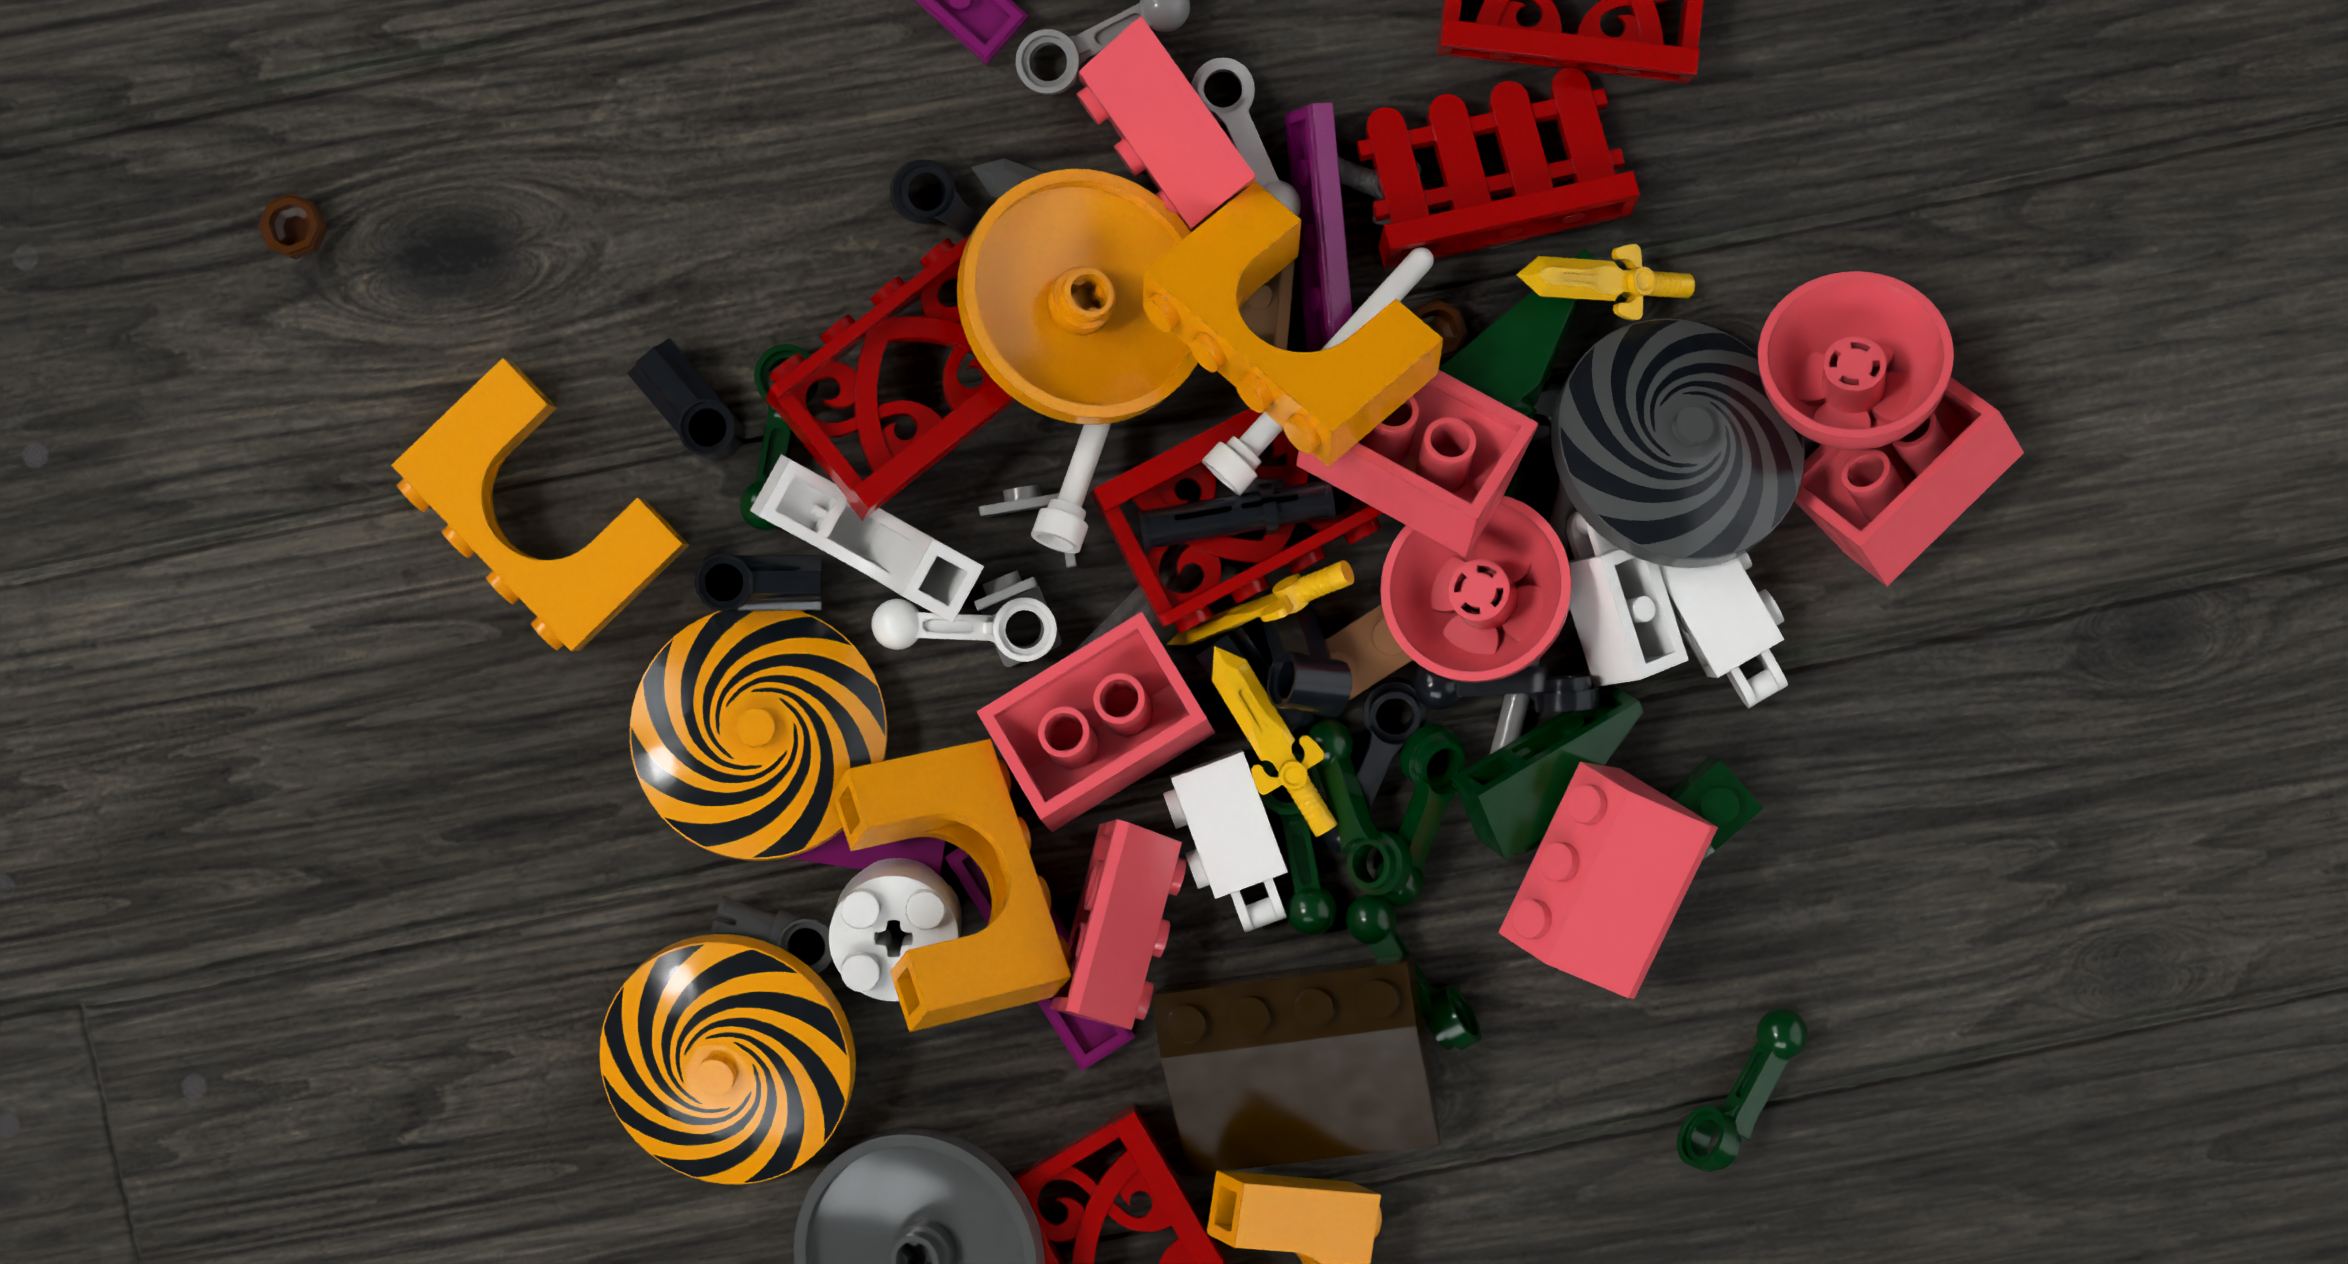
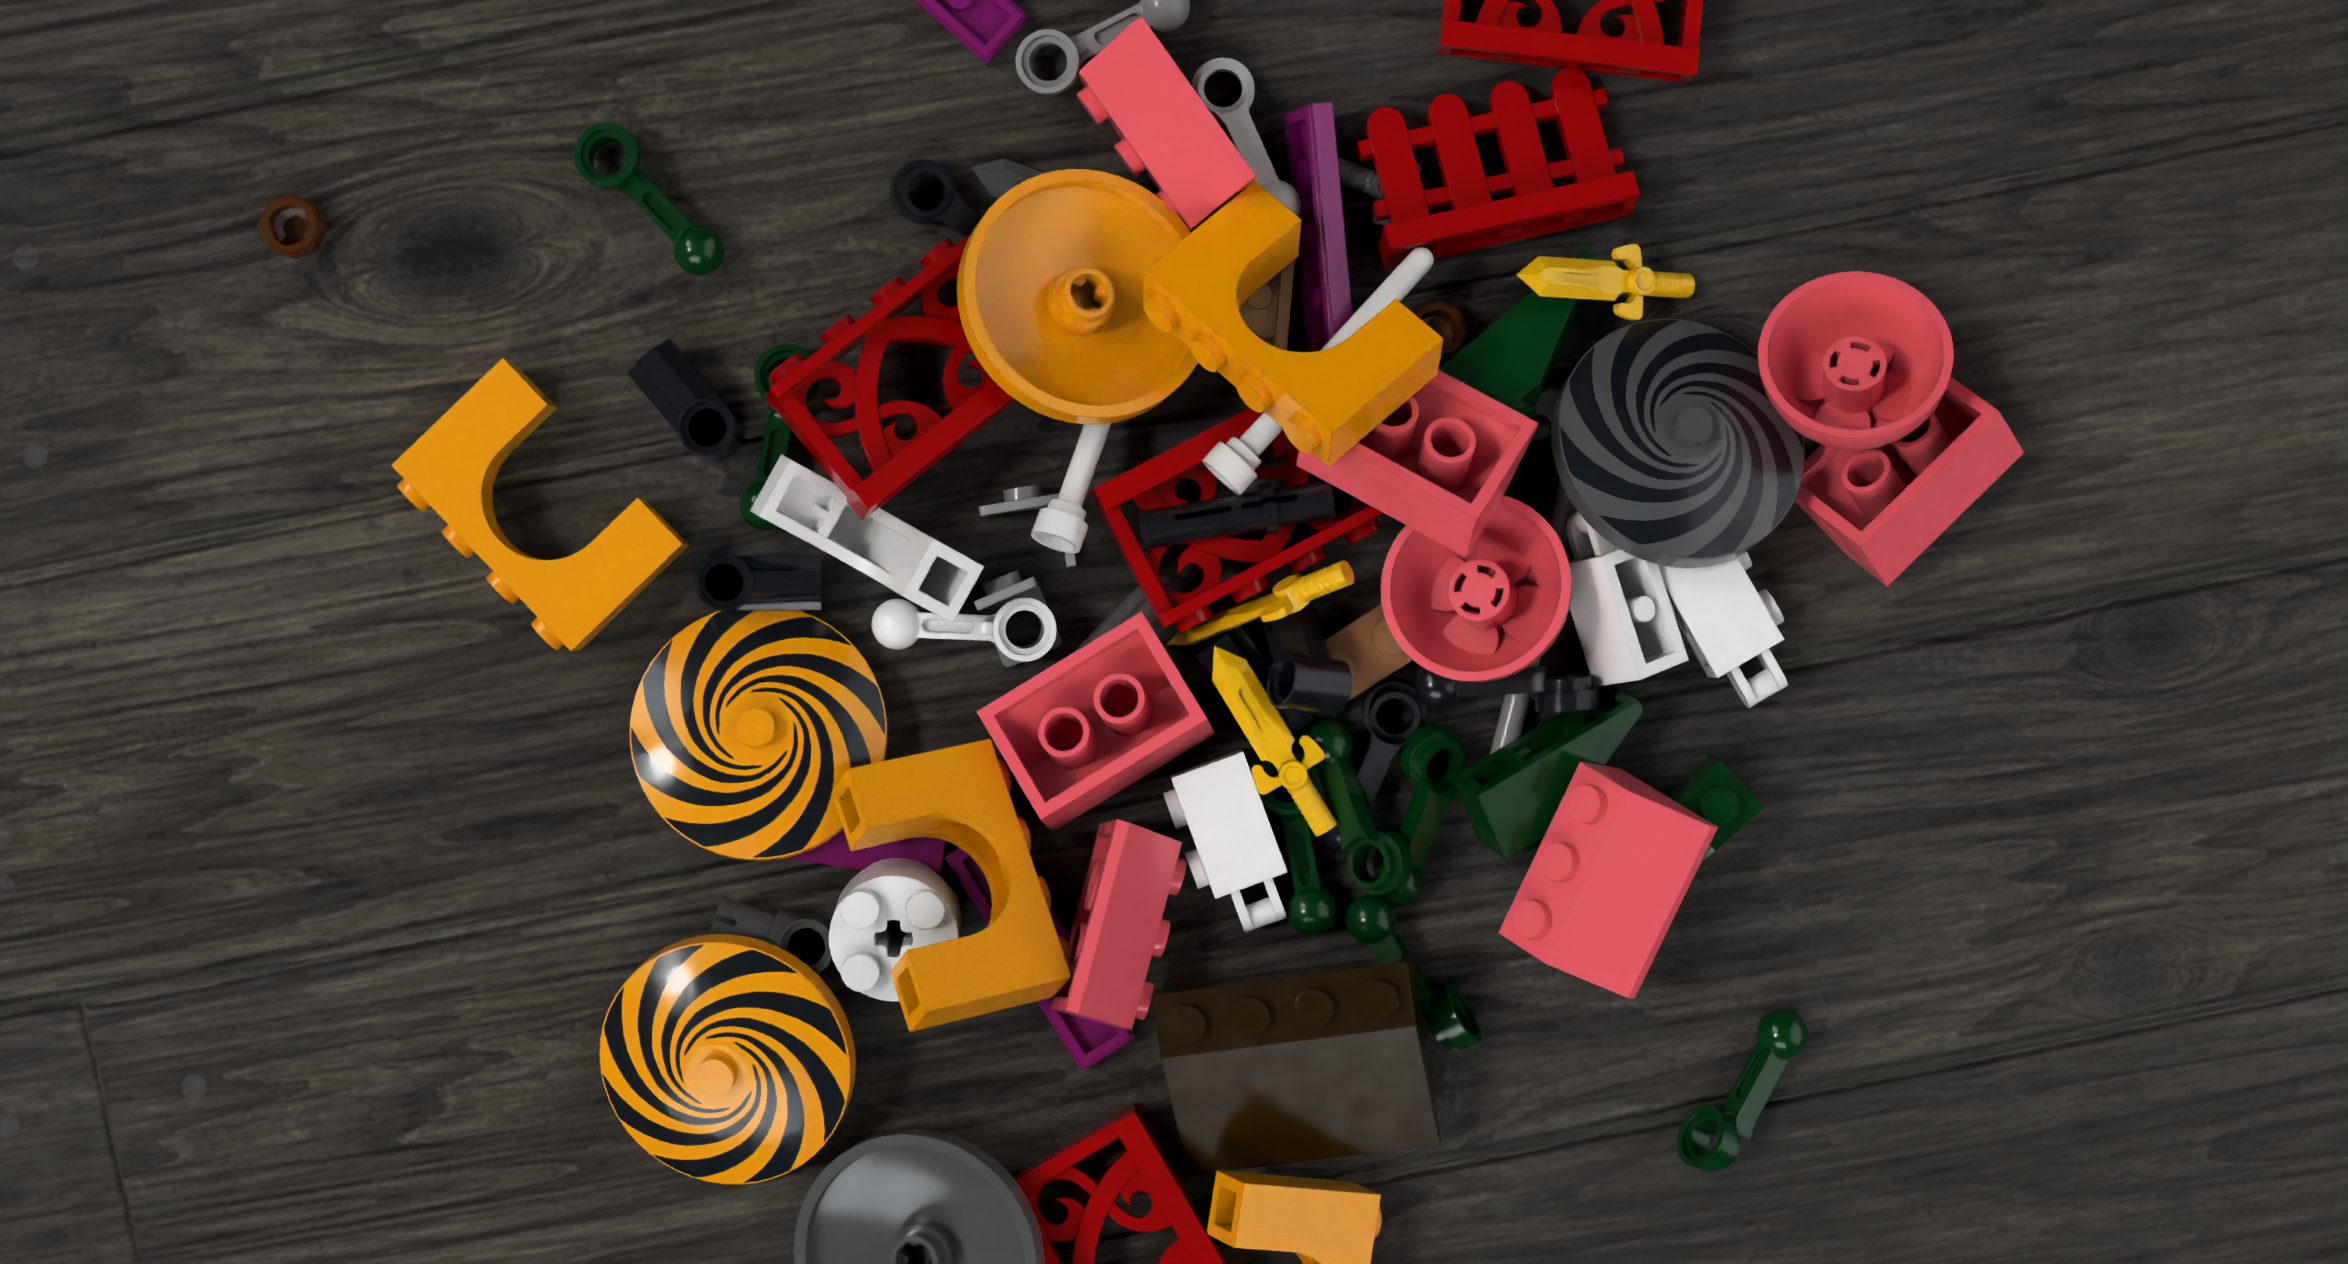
(696, 247): none -> dark green piece

